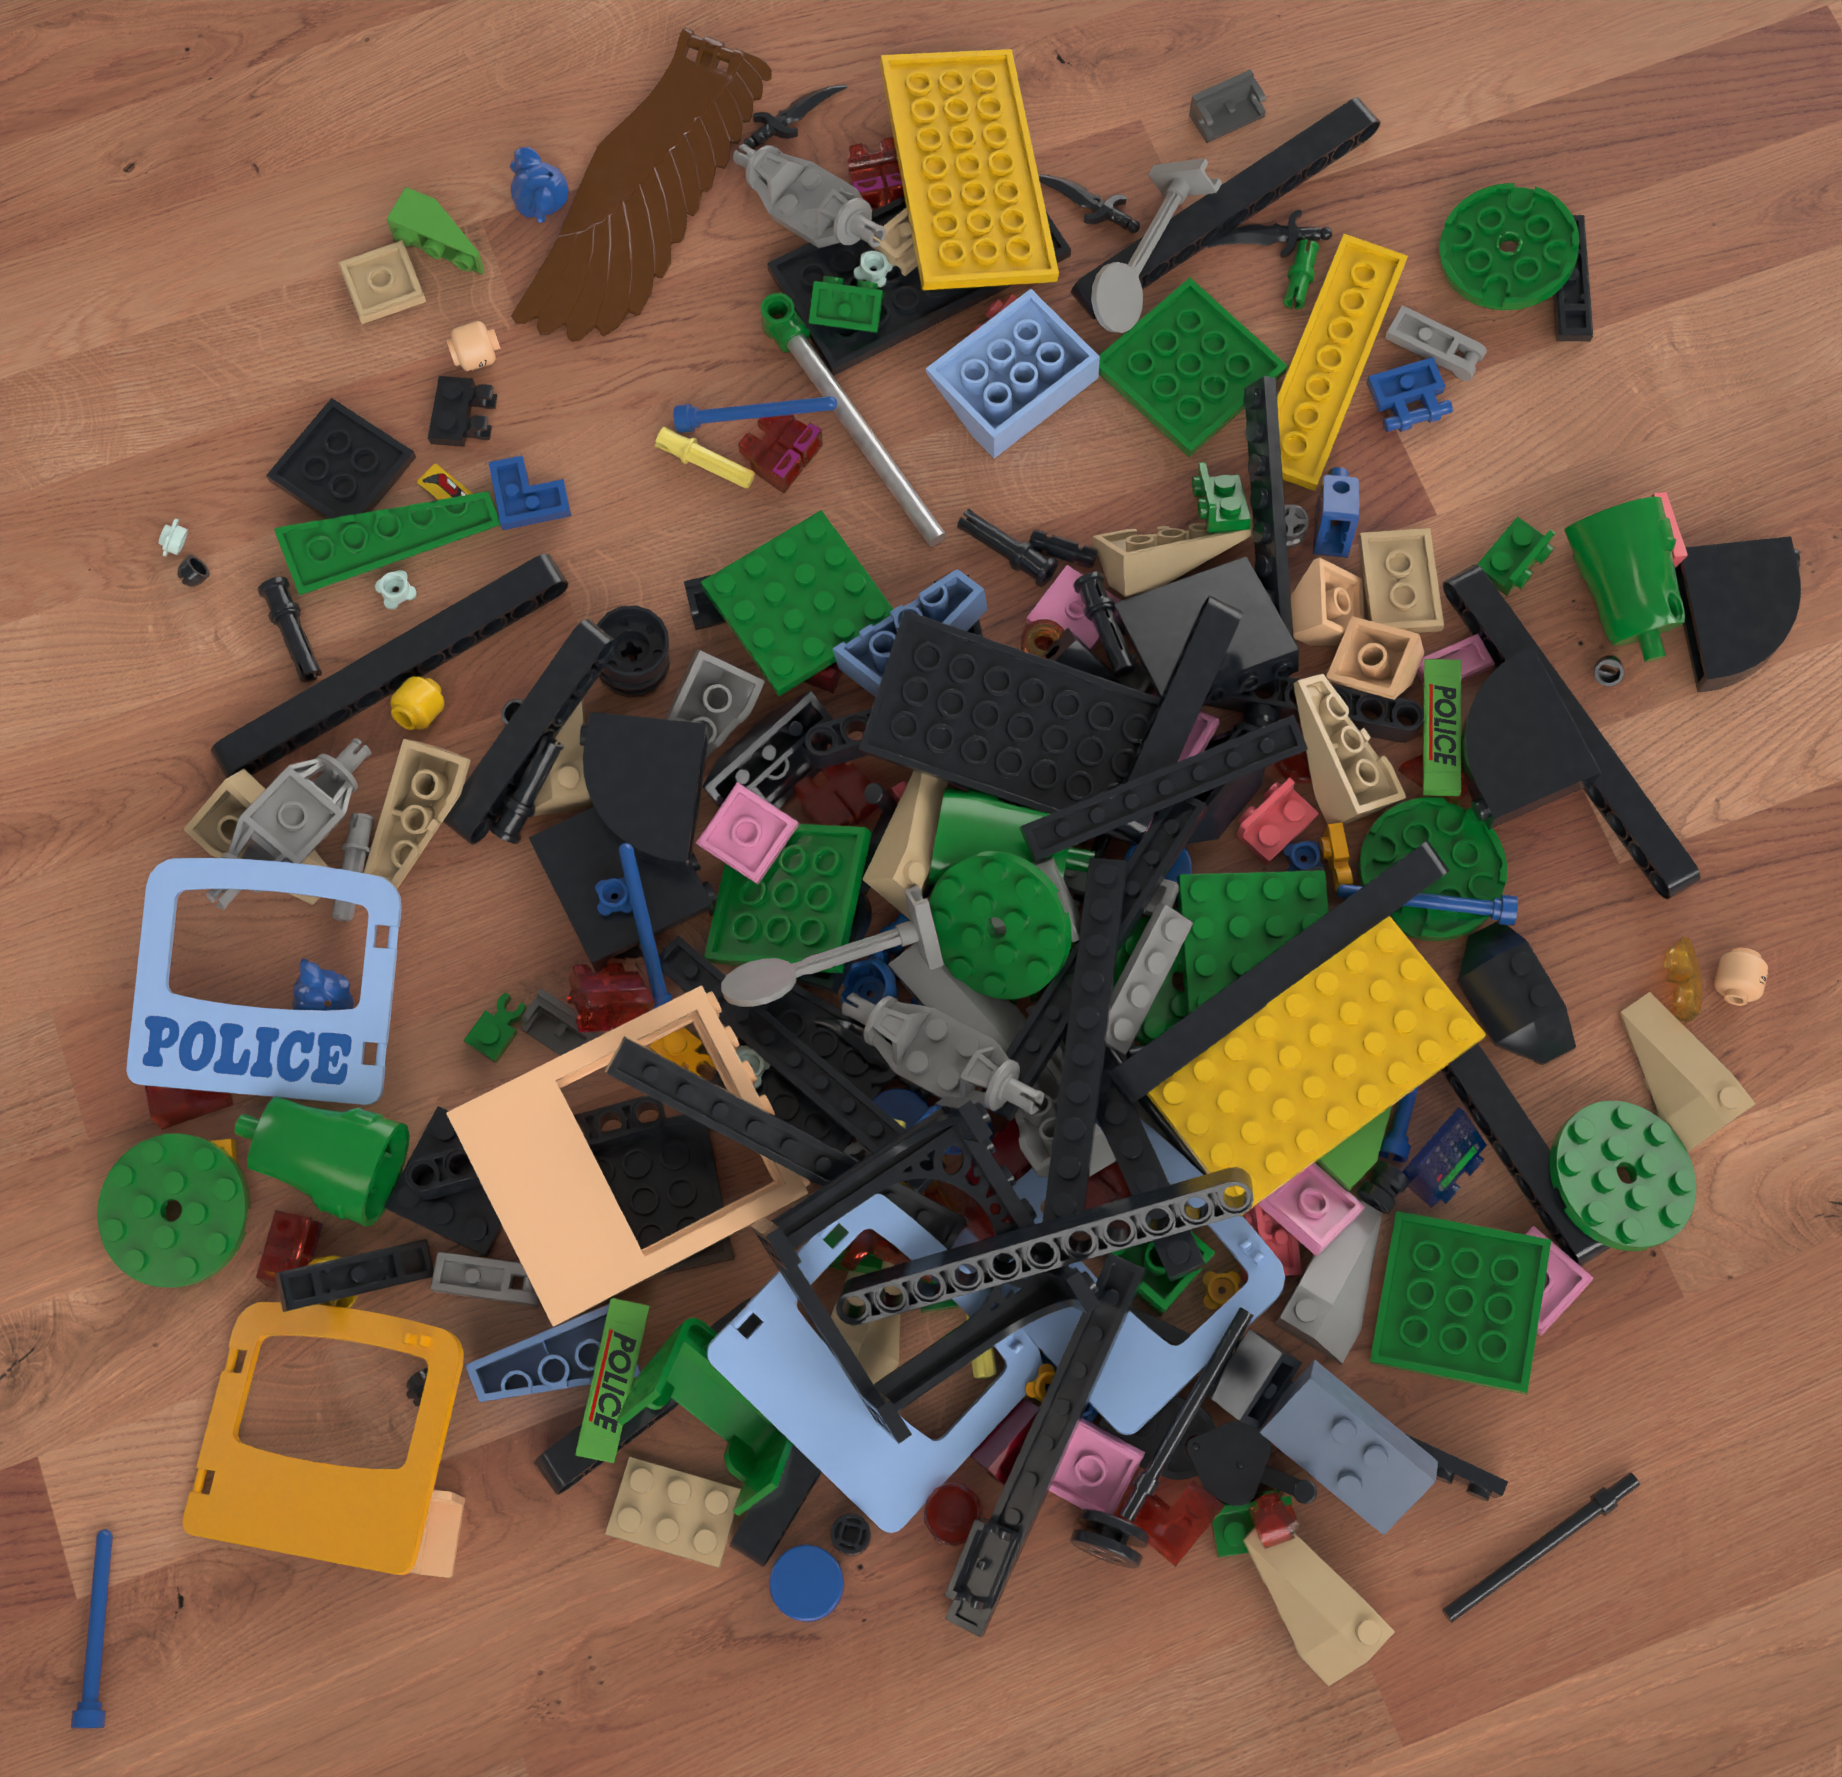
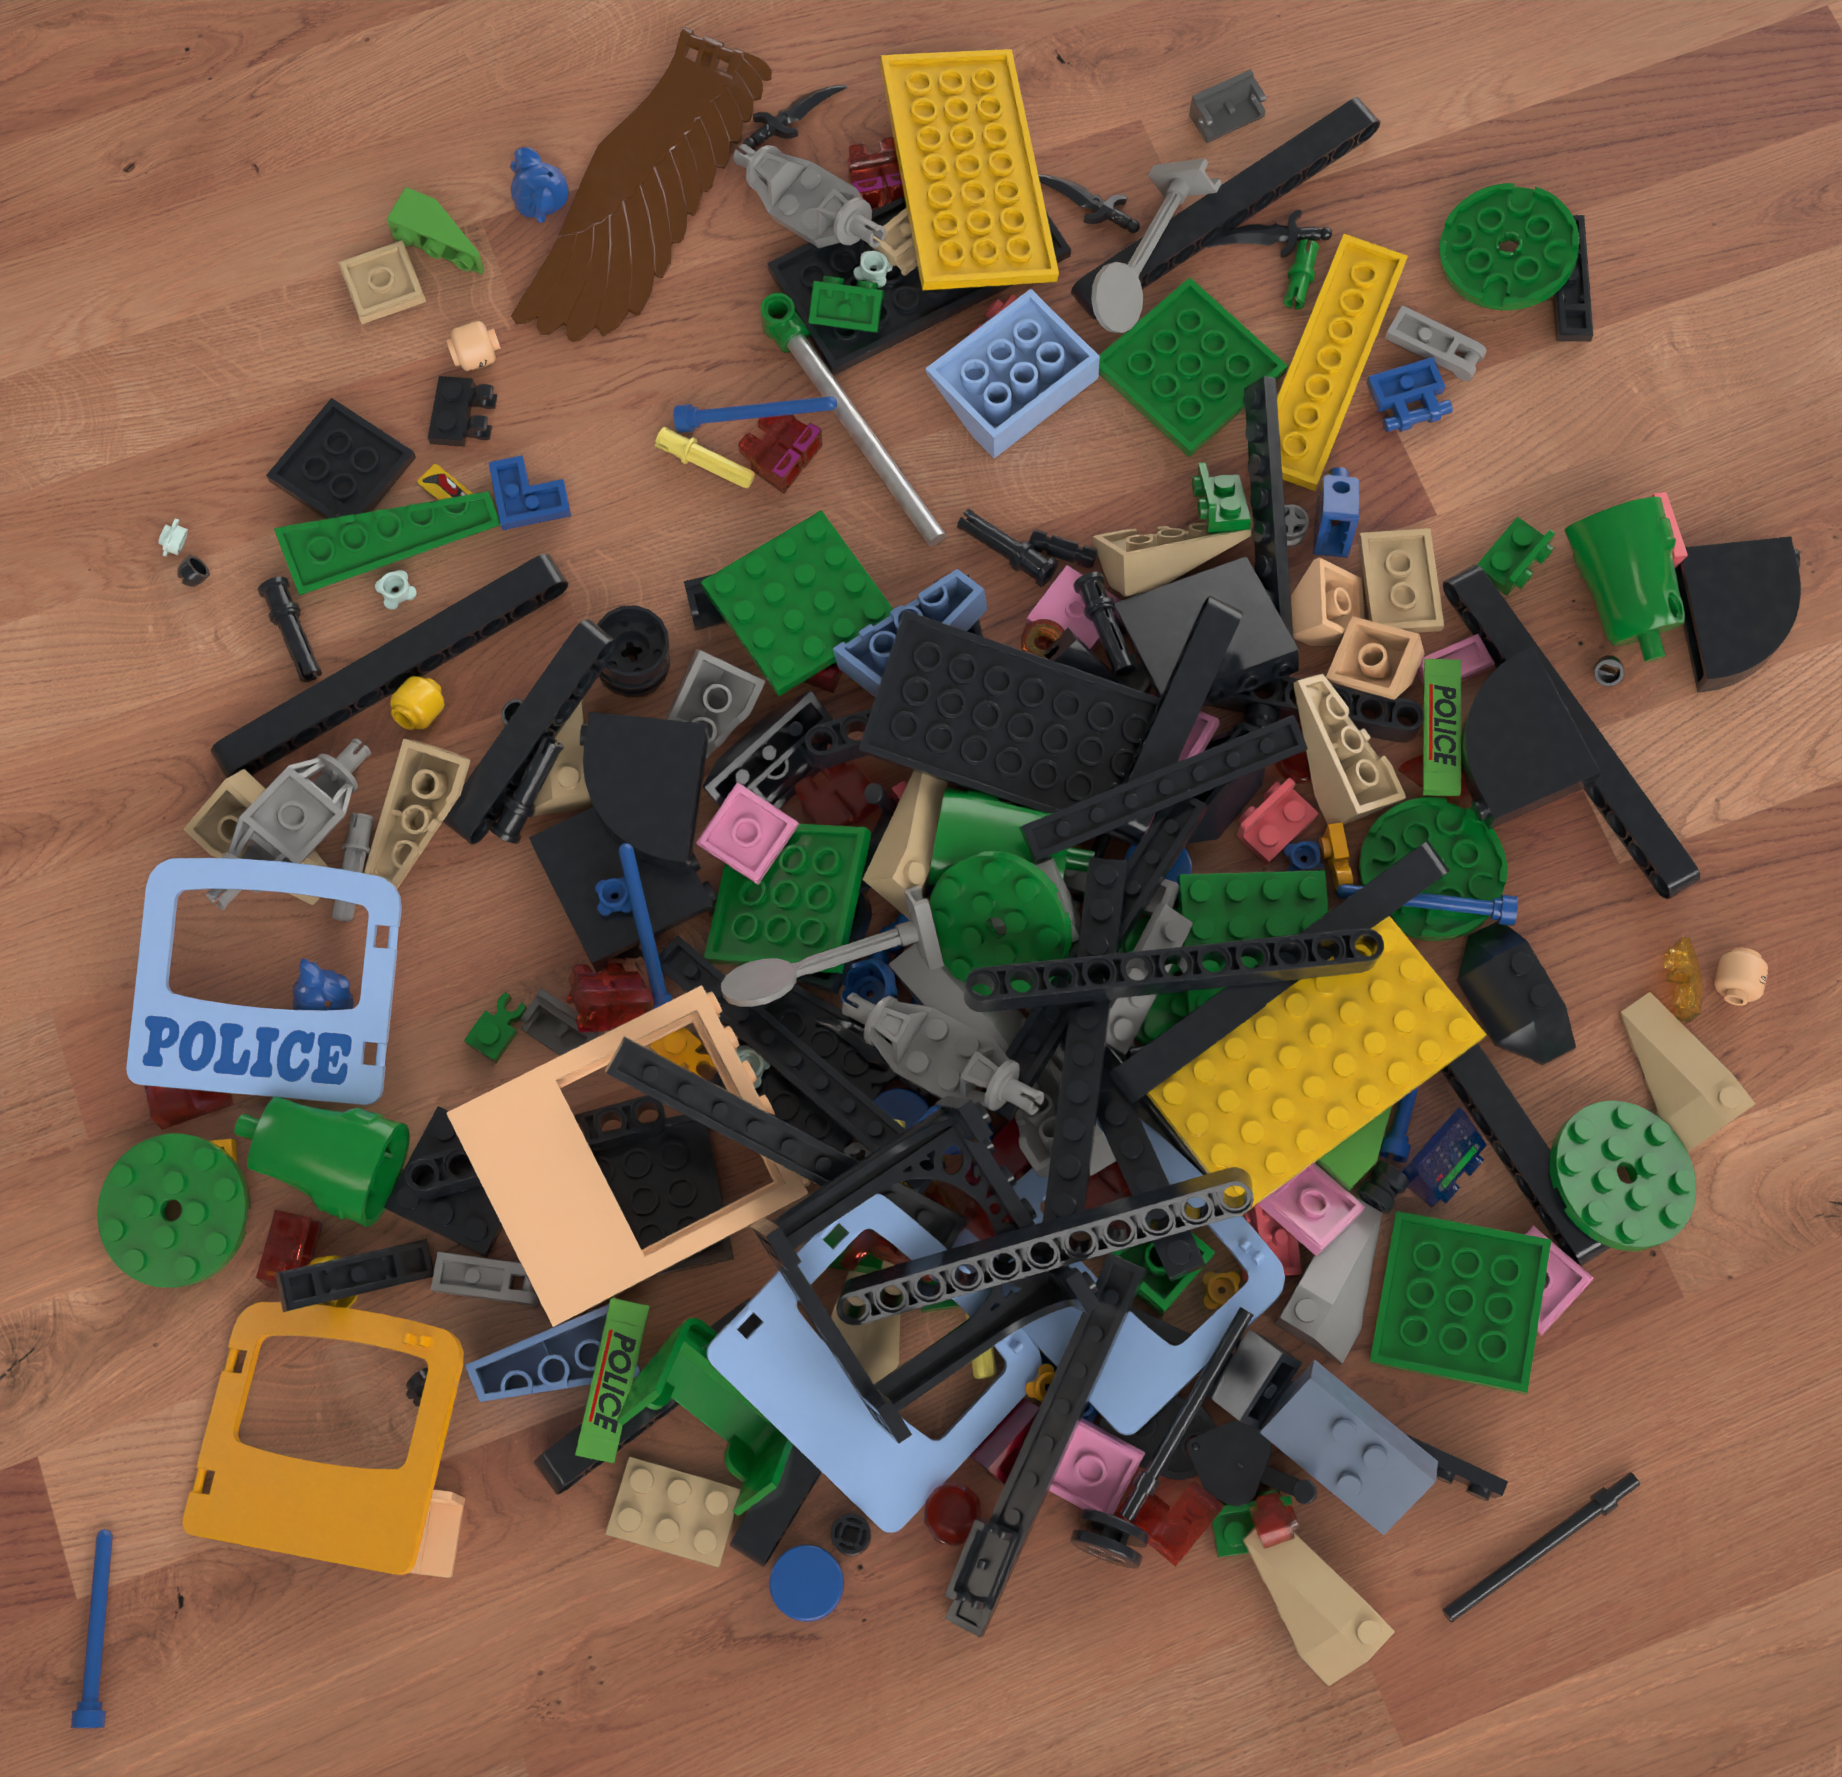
(1188, 958): none -> black beam

